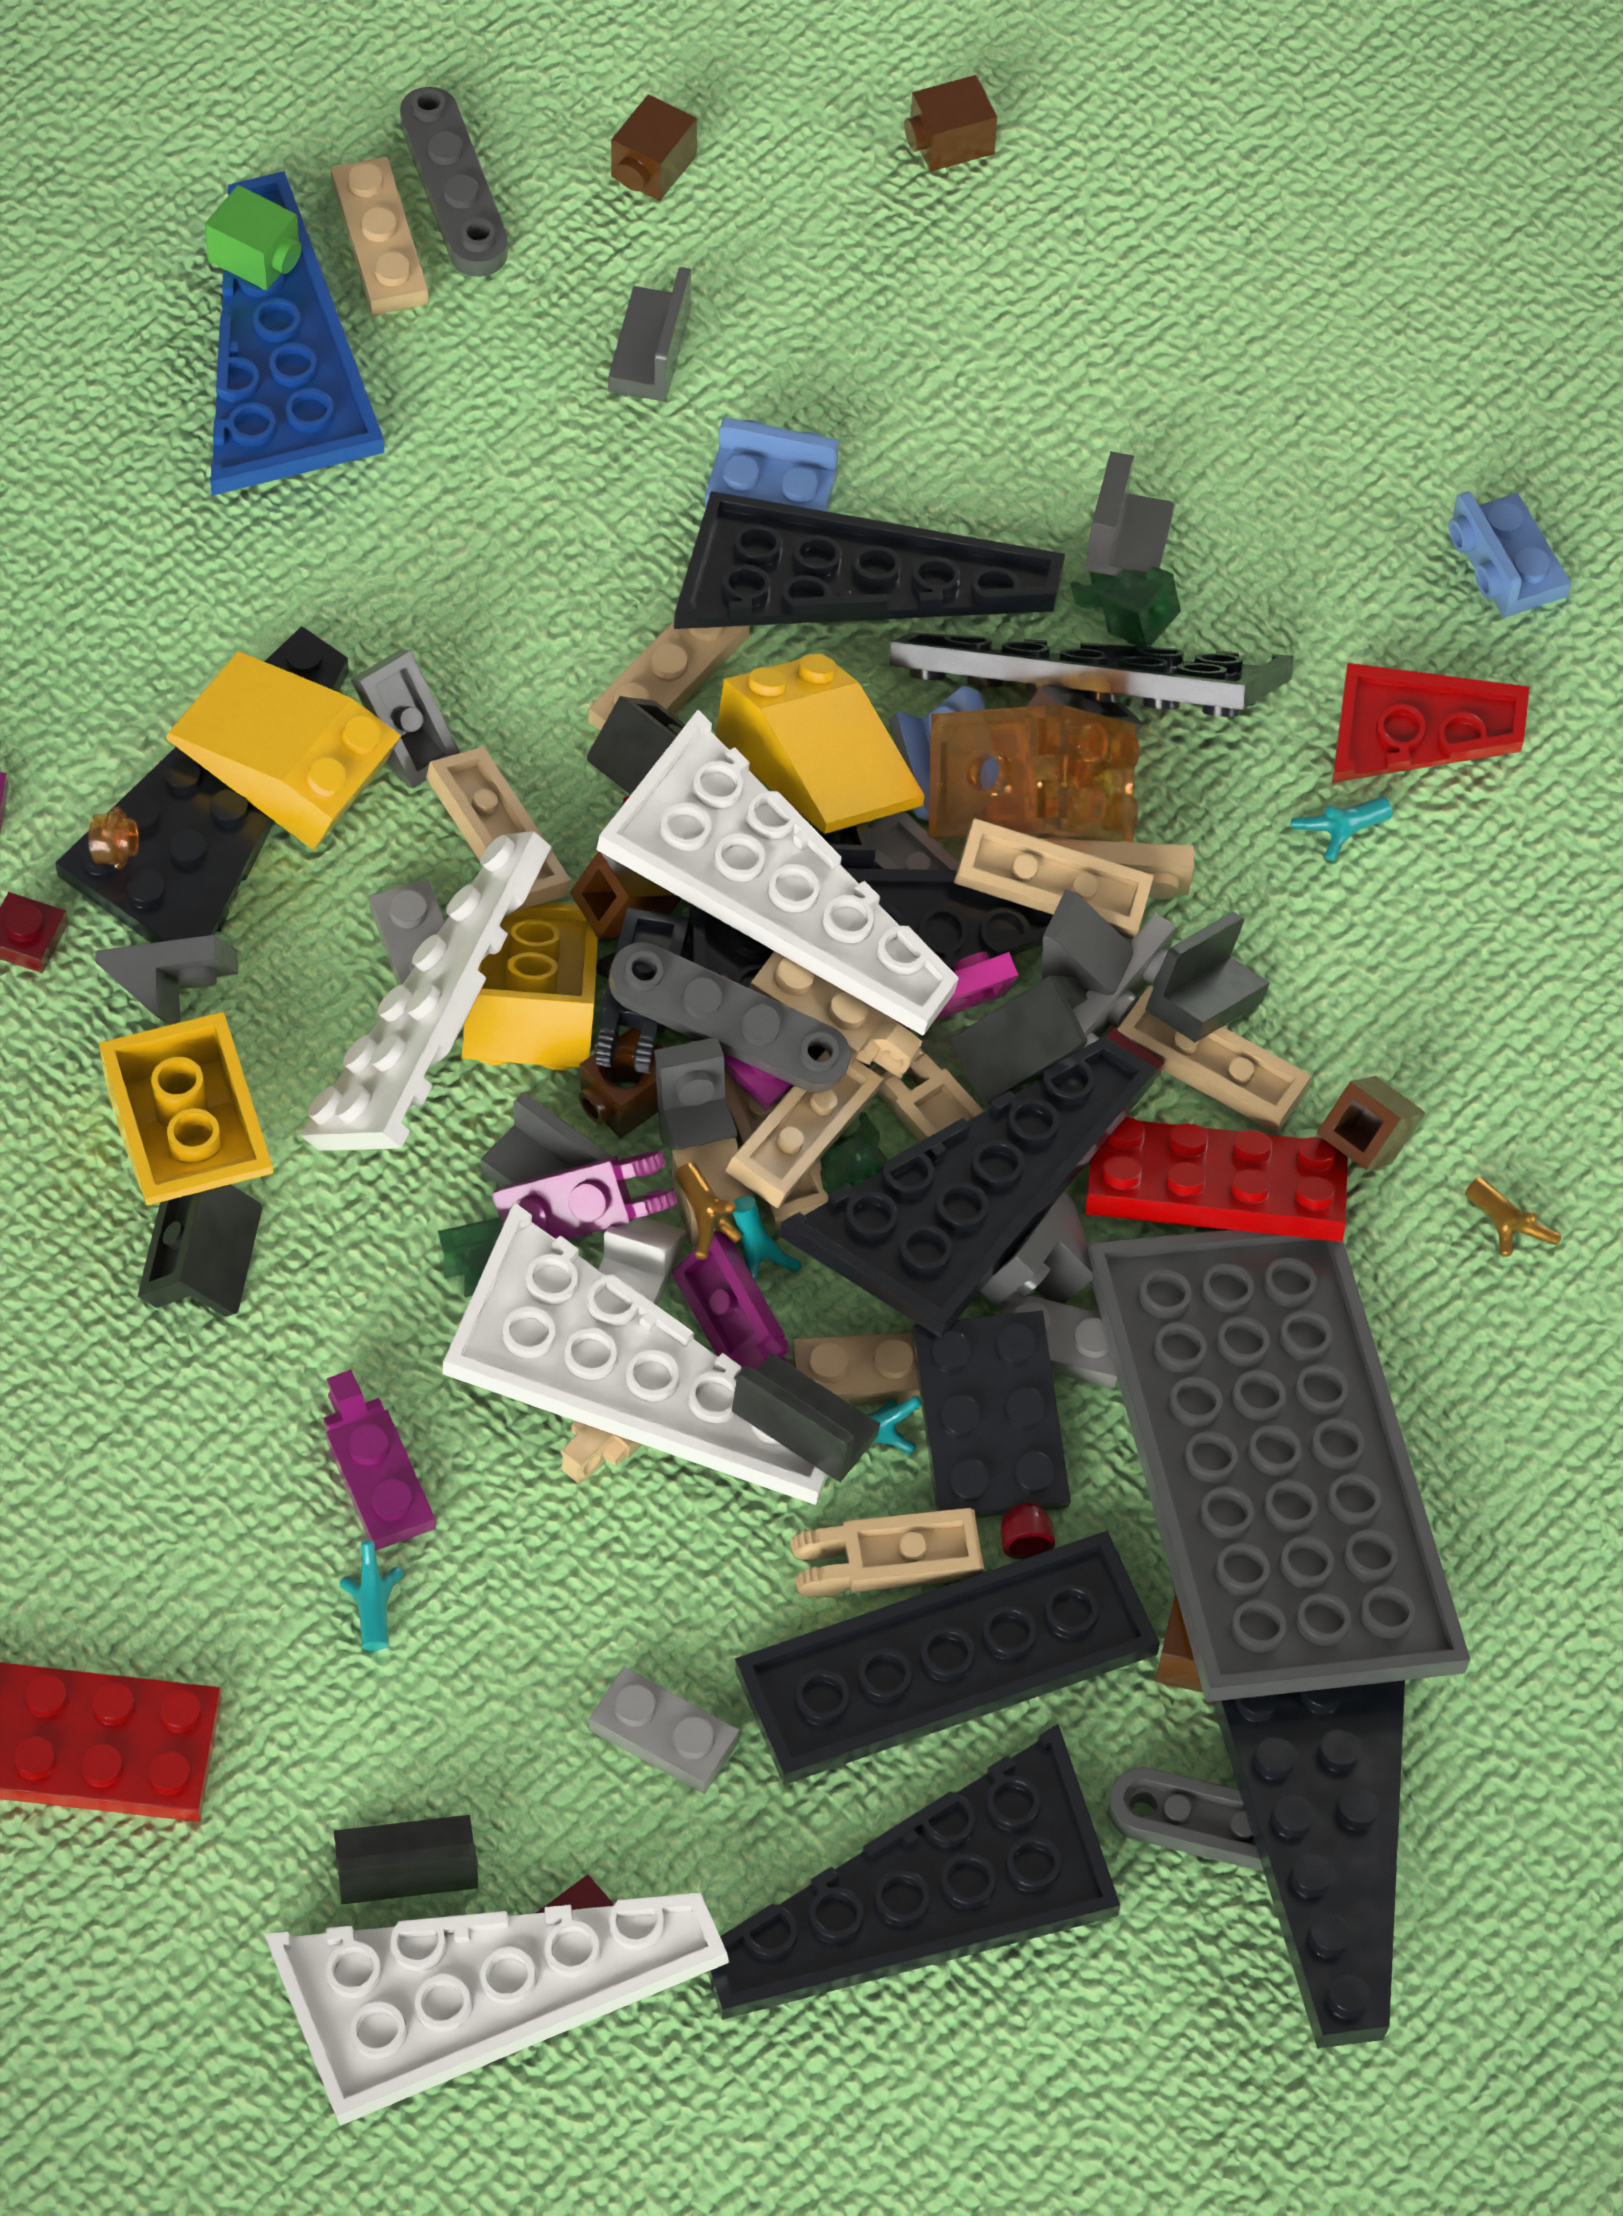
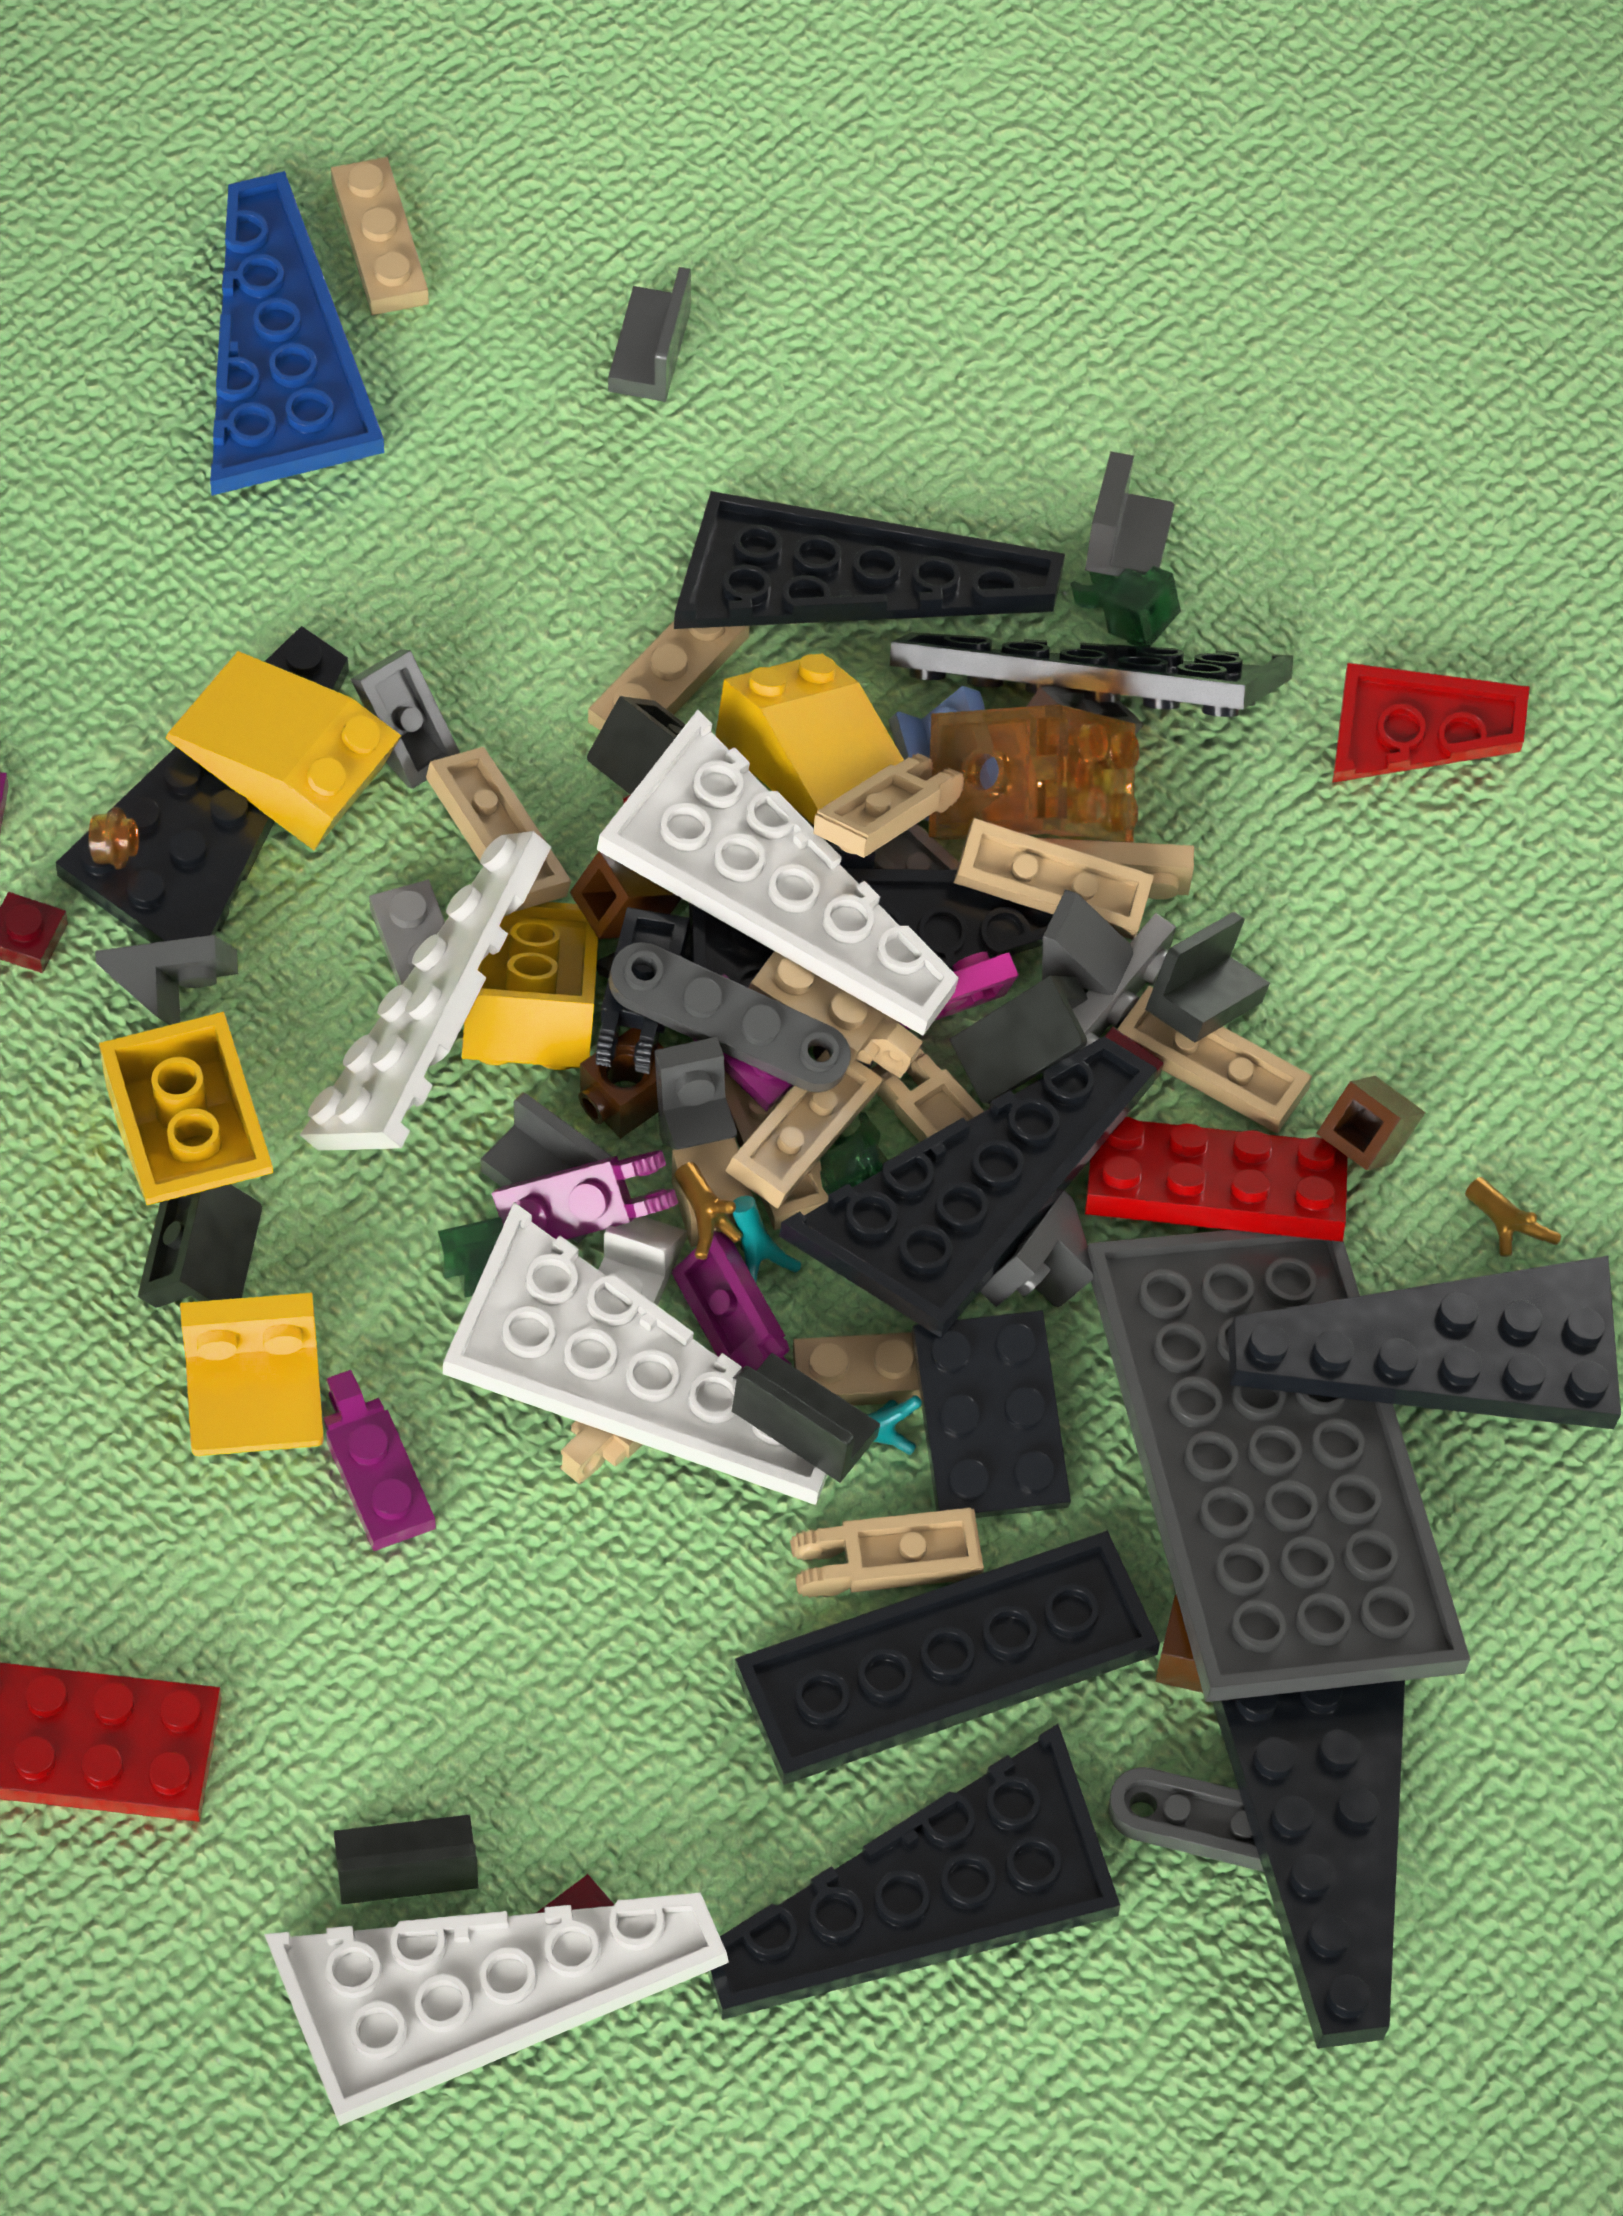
(252, 1374): none -> yellow bracket
(253, 238): bright green brick -> none
(372, 1598): teal bar -> none
(453, 181): dark grey plate -> none
(653, 147): reddish brown brick -> none
(664, 1730): light grey plate -> none
(774, 464): medium blue bracket -> none
(887, 805): none -> tan hinge
(951, 123): reddish brown brick -> none
(1026, 1531): dark red hinge -> none
(1074, 1339): light grey plate -> none
(1345, 822): teal bar -> none
(1484, 1345): none -> black wing
(1507, 553): medium blue bracket -> none

